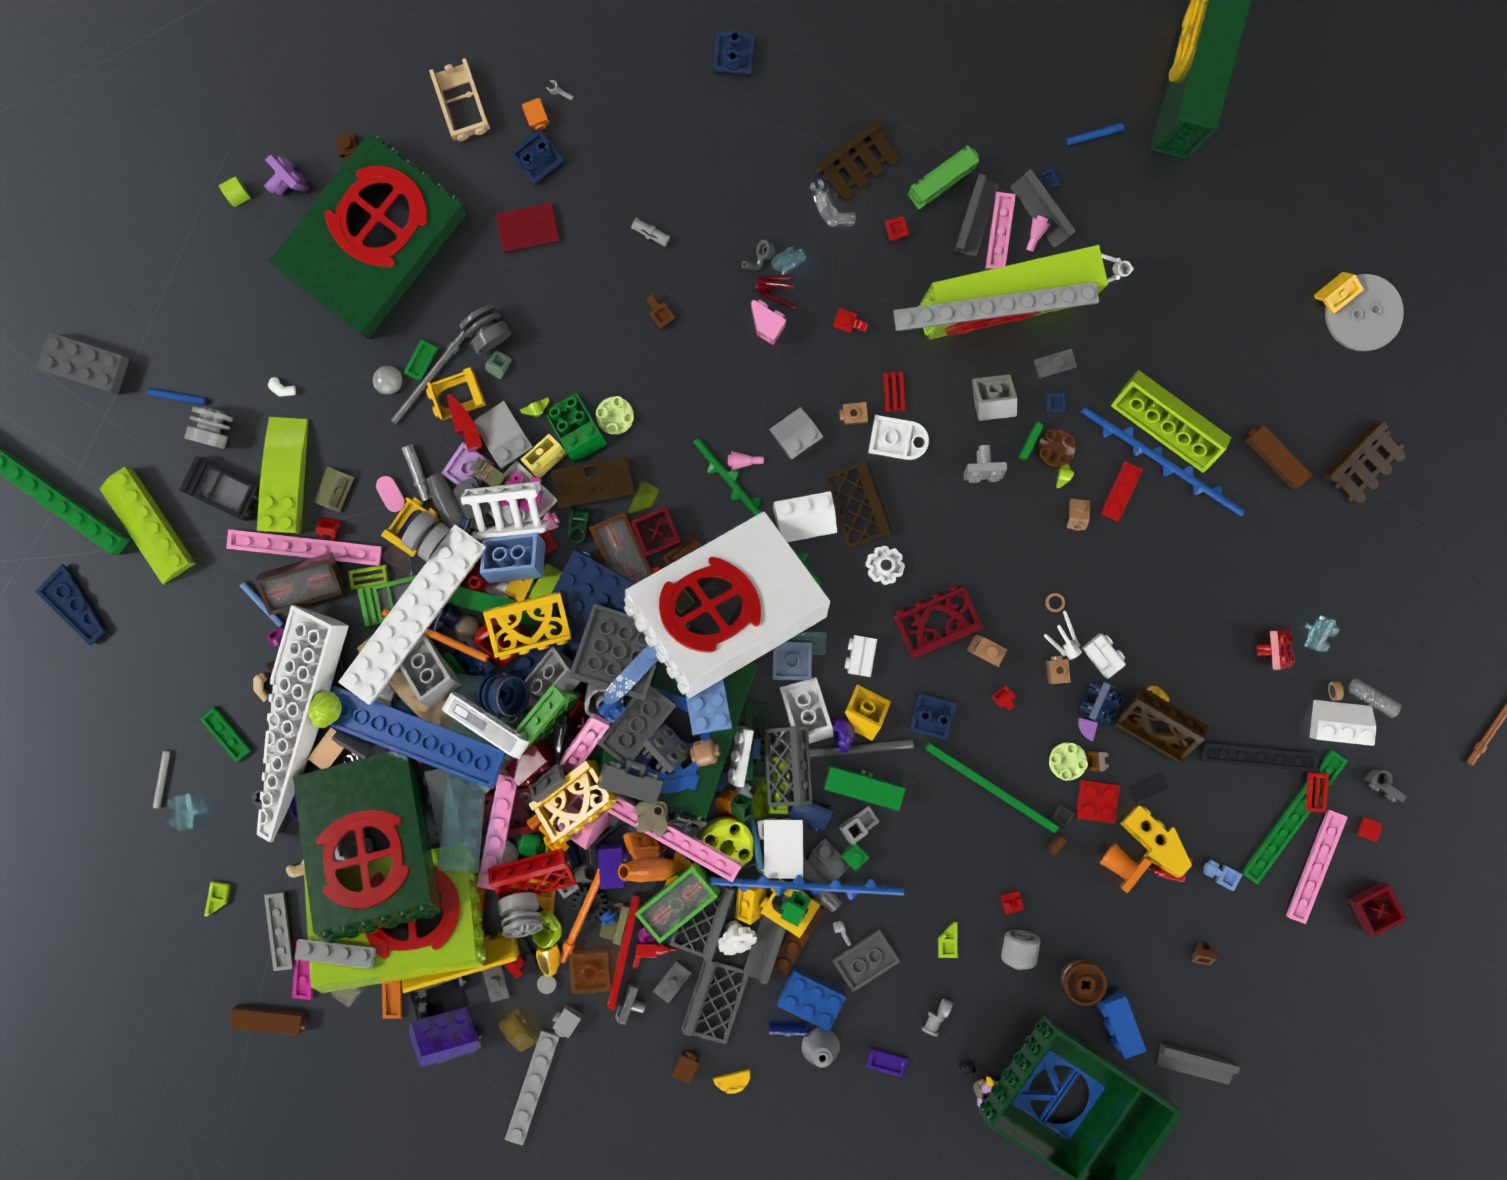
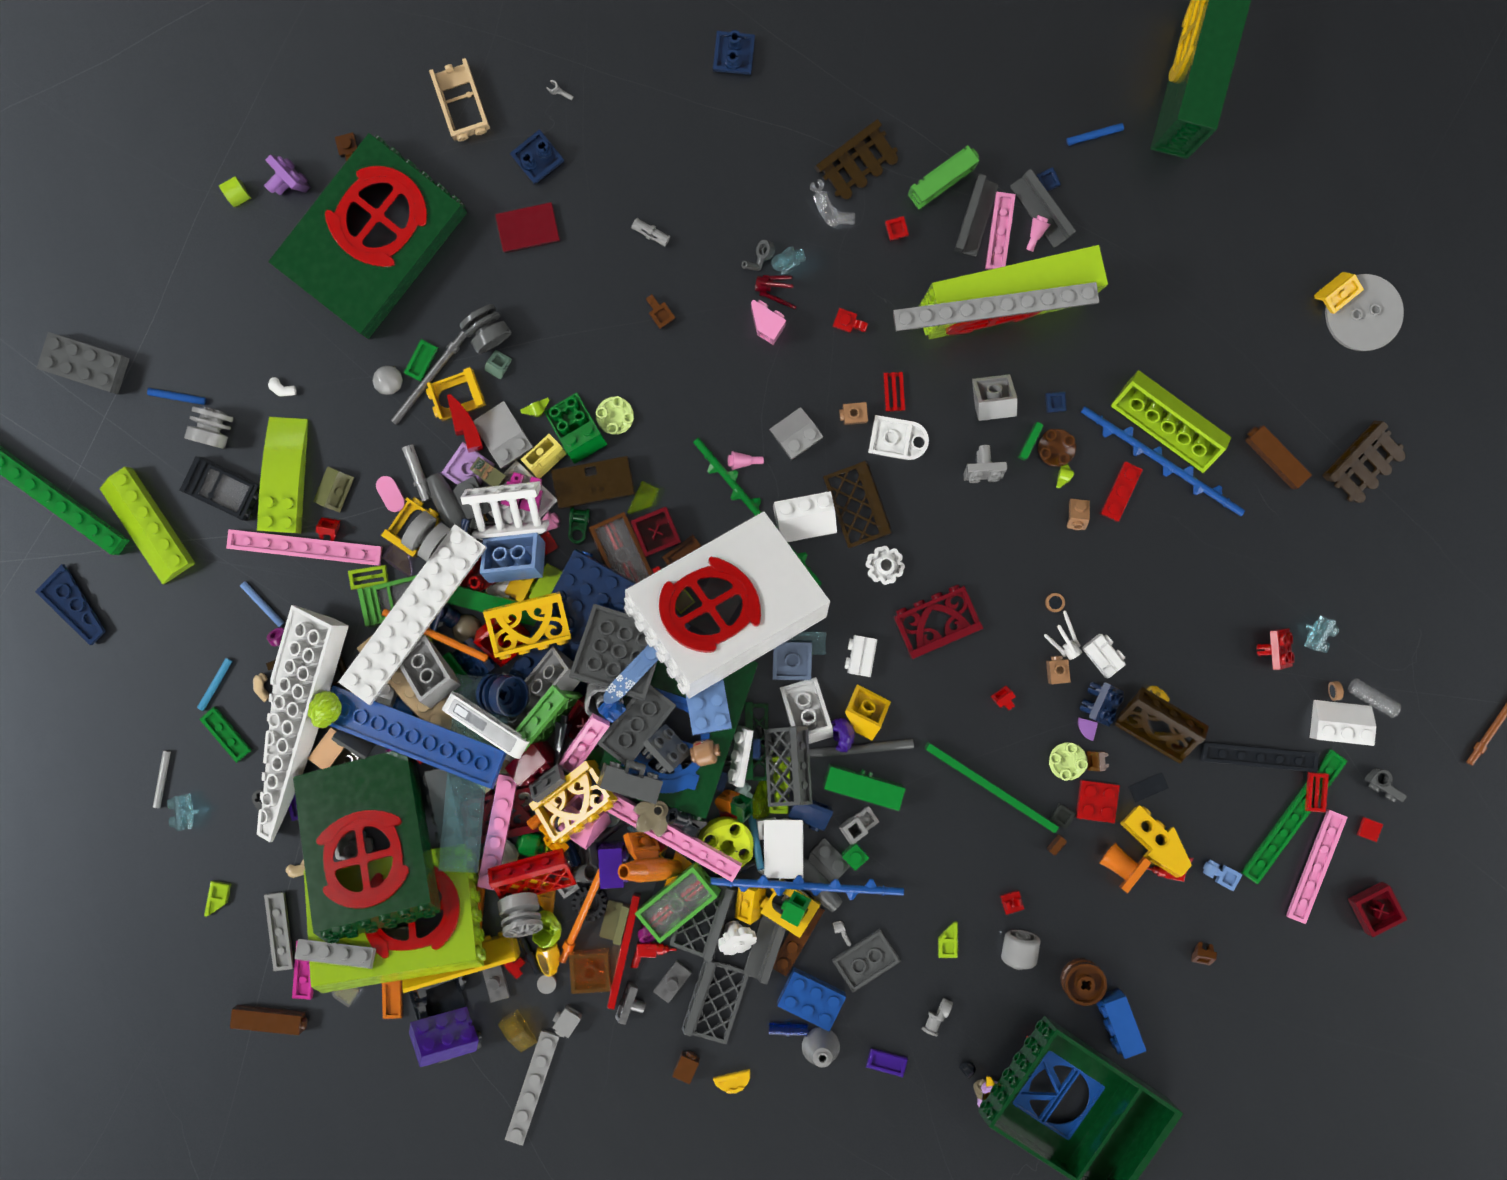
(214, 684): none -> dark azure bar
(300, 583): brick -> none
(535, 114): orange brick -> none
(608, 917): blue plate -> none
(932, 716): dark blue plate -> none
(987, 650): medium nougat torso -> none
(1055, 363): flat silver tile -> none
(1120, 268): white plant -> none
(1196, 1063): dark grey panel -> none

